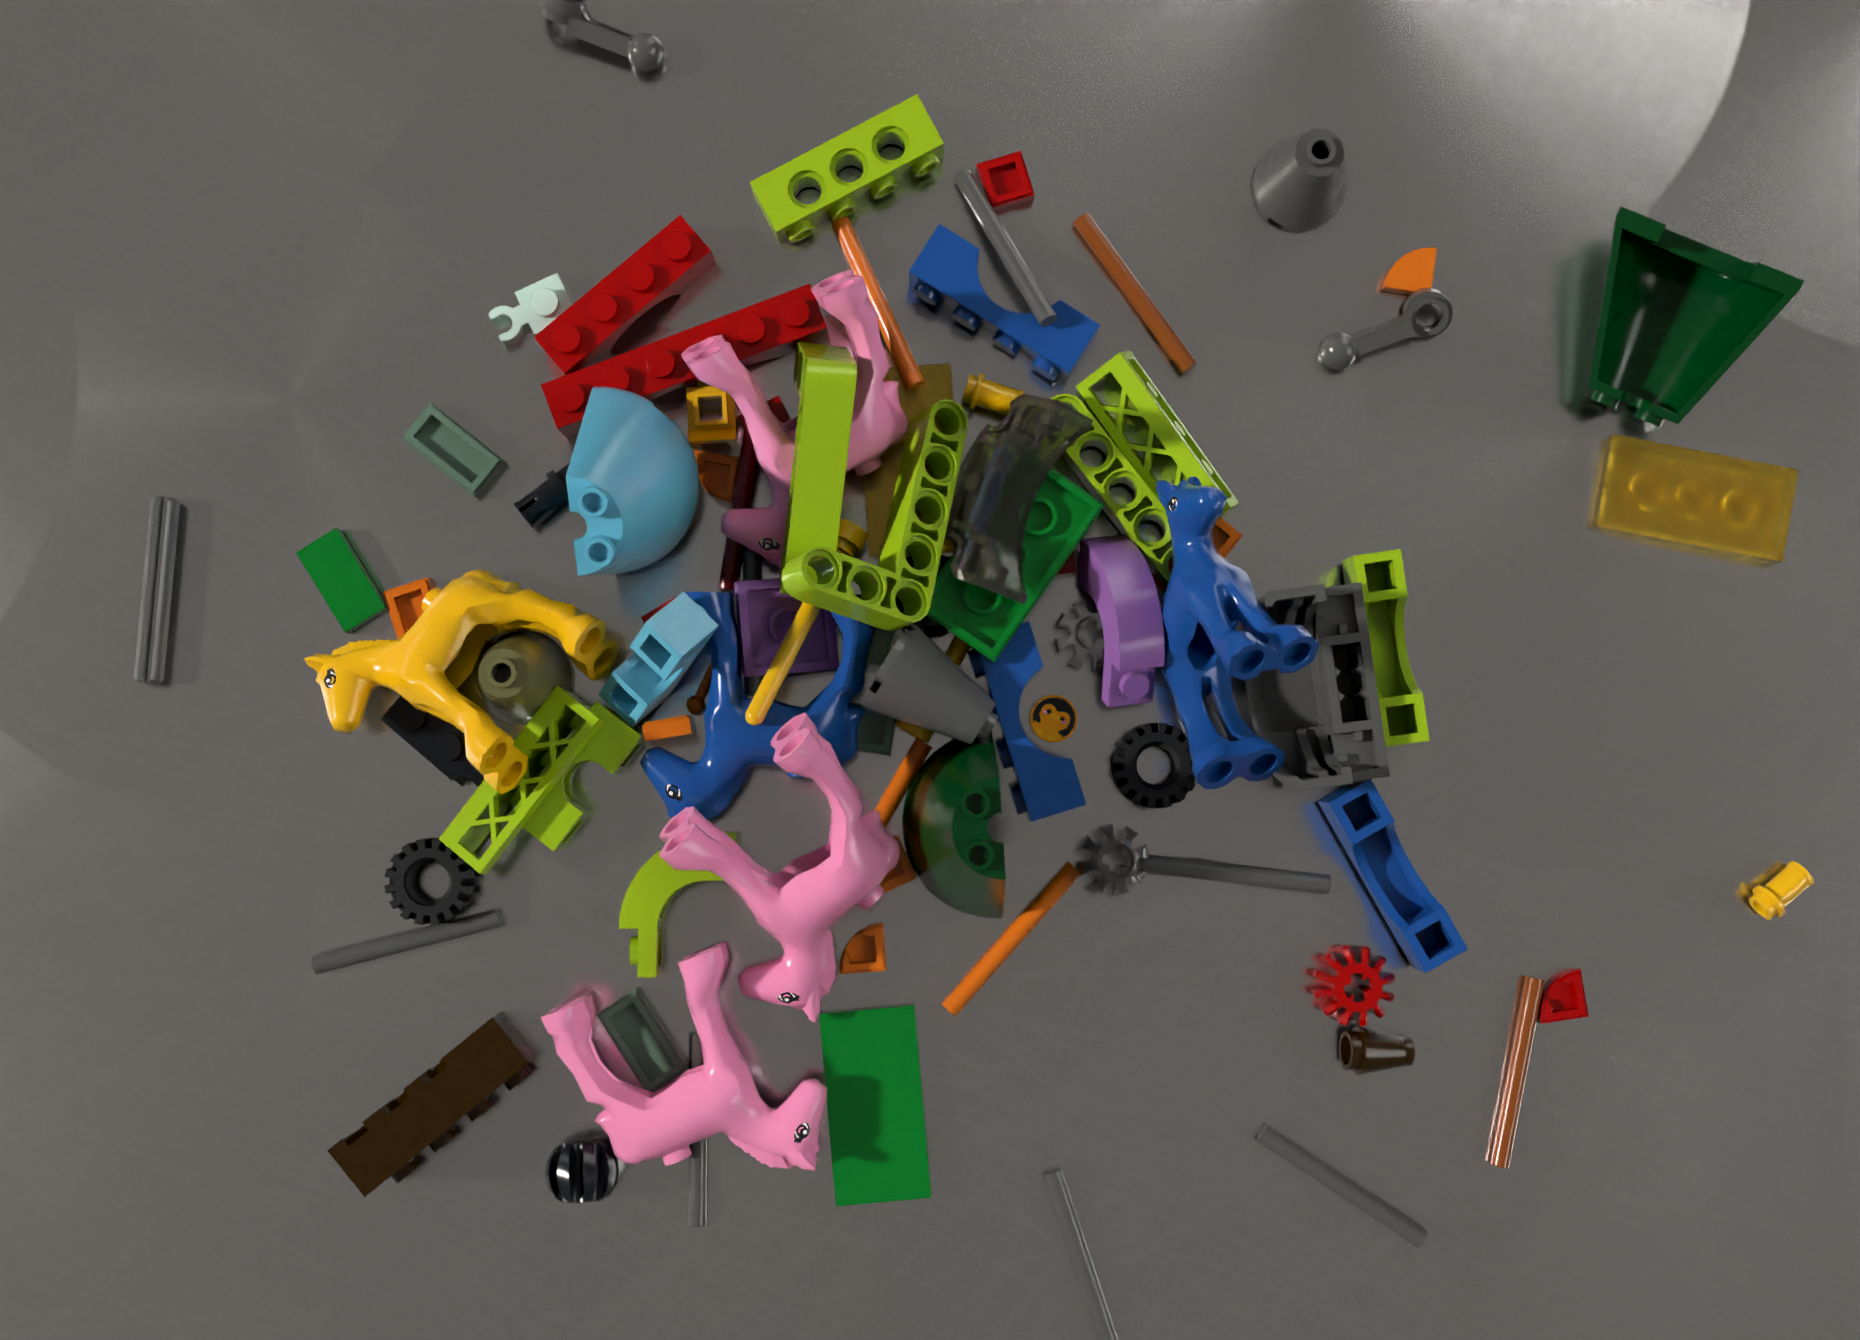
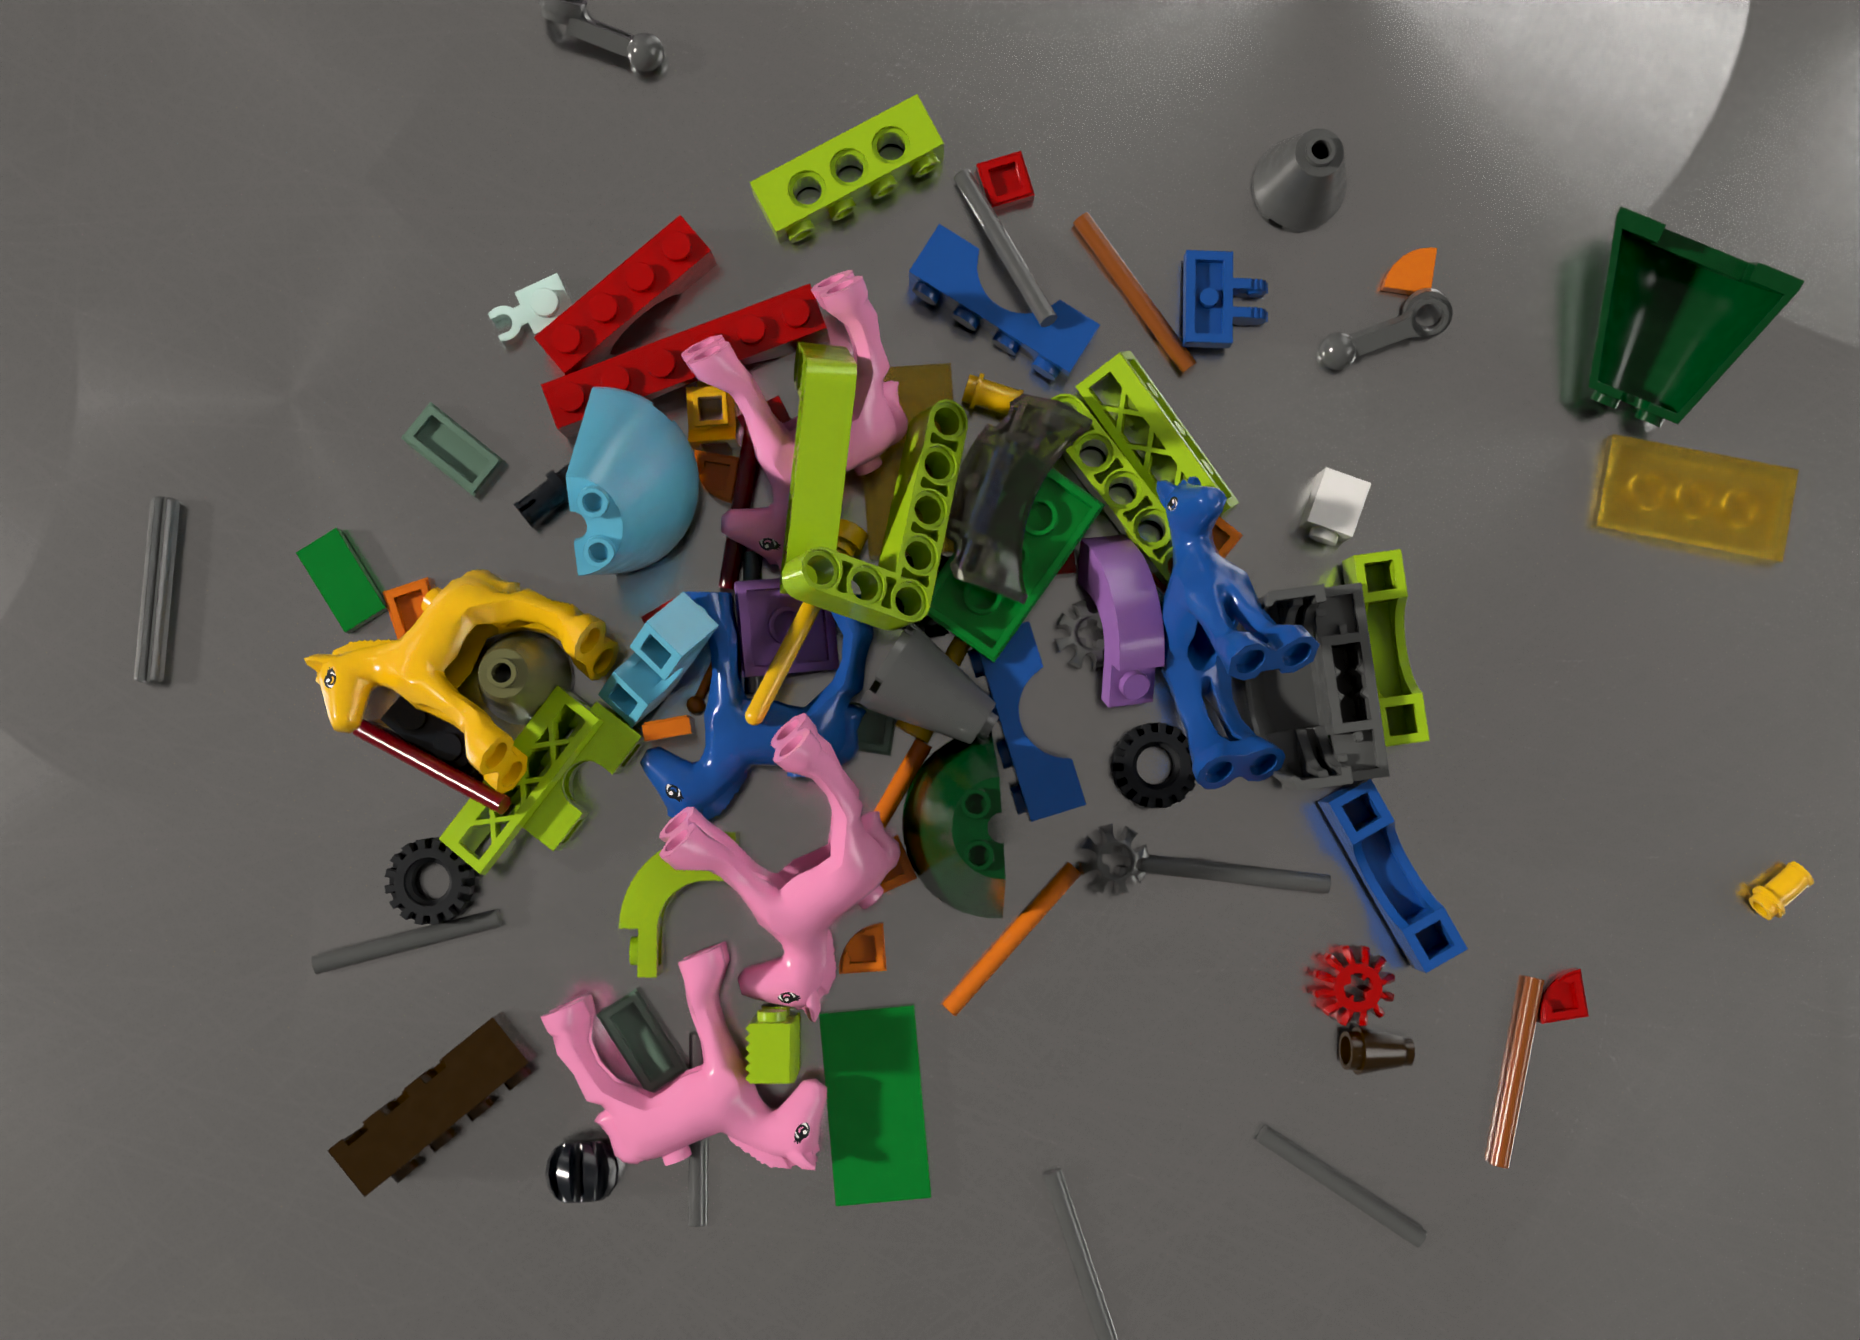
(433, 767): none -> dark red bar
(773, 1045): none -> lime brick
(879, 647): sand green tile -> none
(887, 323): orange bar -> none
(1053, 718): light orange tile -> none
(1209, 299): none -> blue hinge
(1334, 506): none -> white brick

